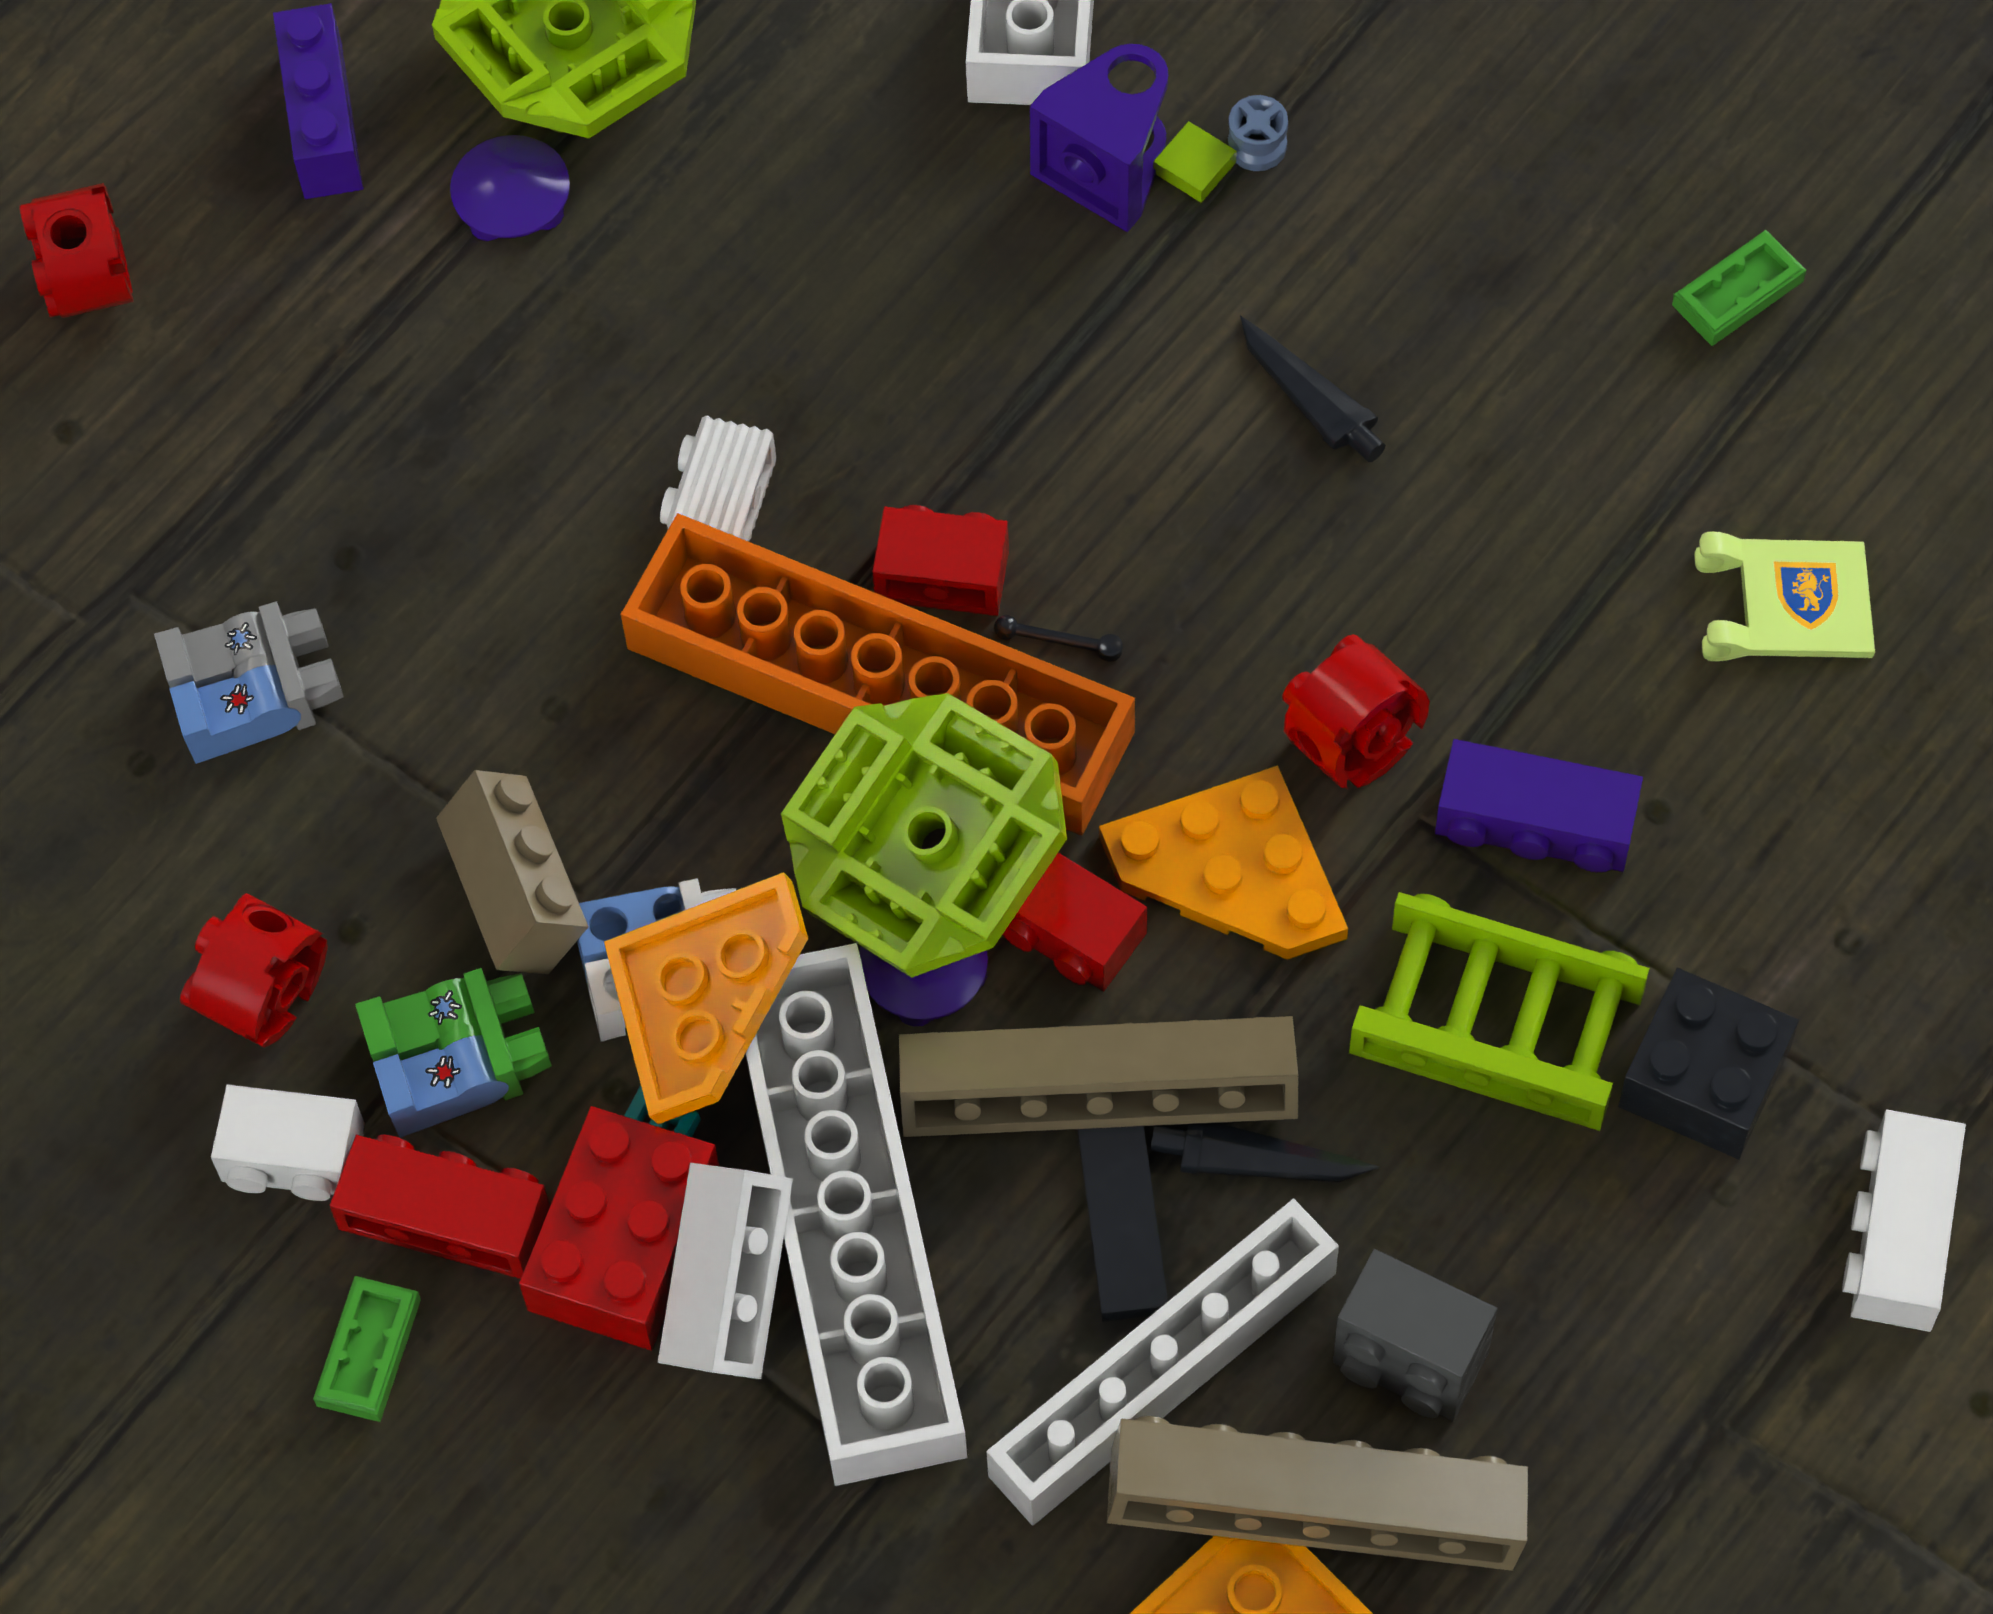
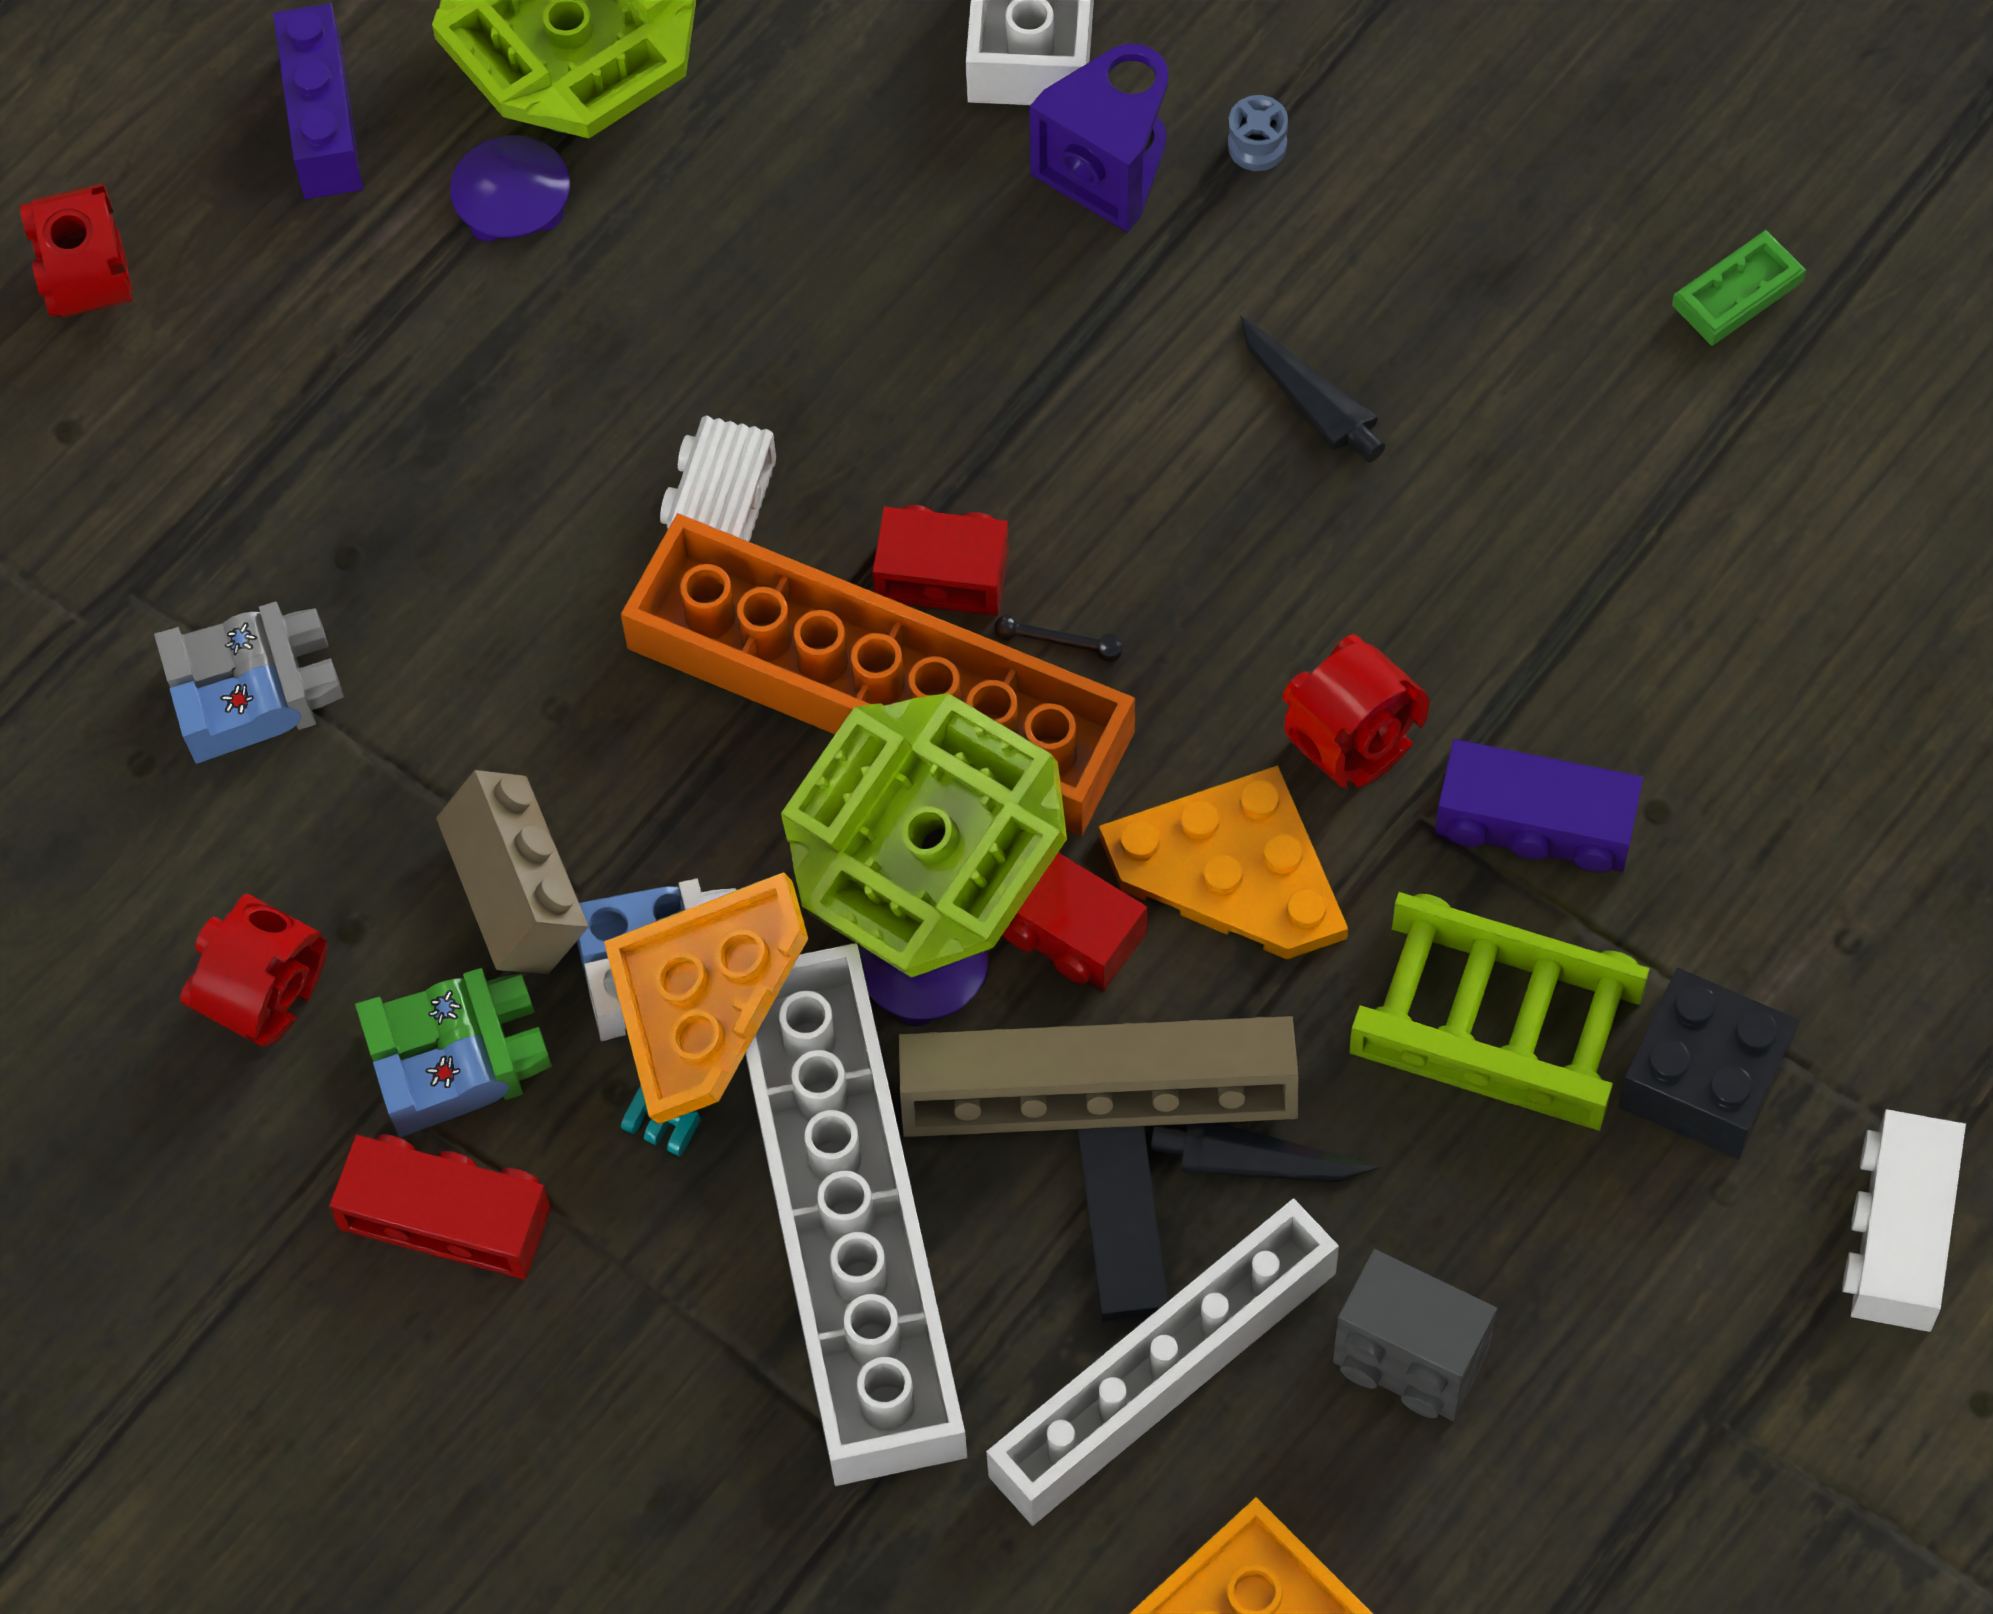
(284, 1141): white brick -> none
(367, 1349): bright green plate -> none
(614, 1229): red brick -> none
(725, 1270): white brick -> none
(1195, 161): lime tile -> none
(1318, 1493): dark tan brick -> none
(1796, 598): yellowish green flag -> none

